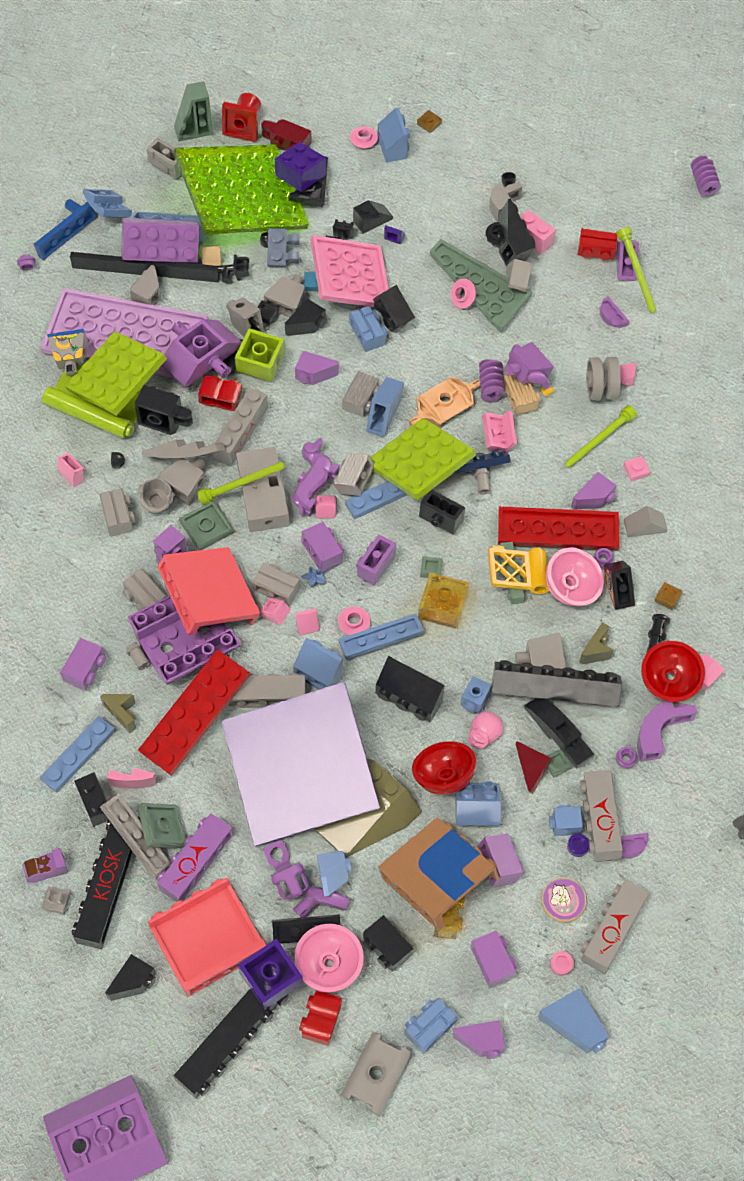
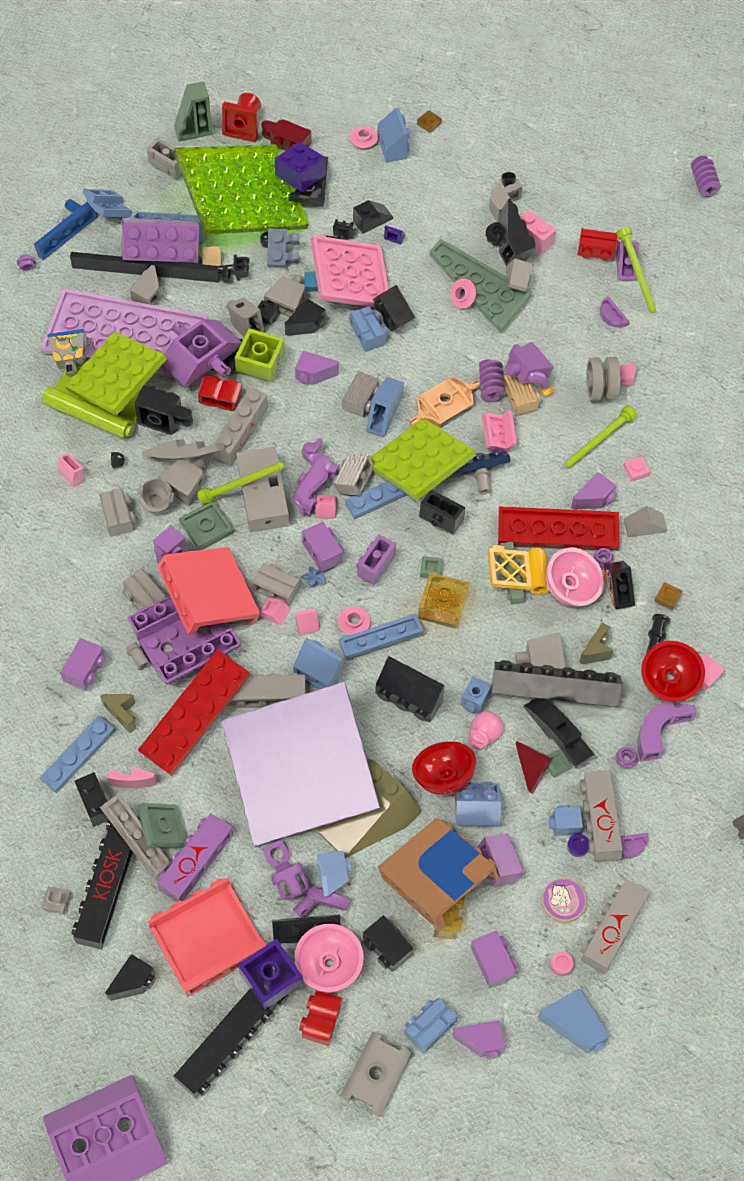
(45, 866): medium lavender leg -> none

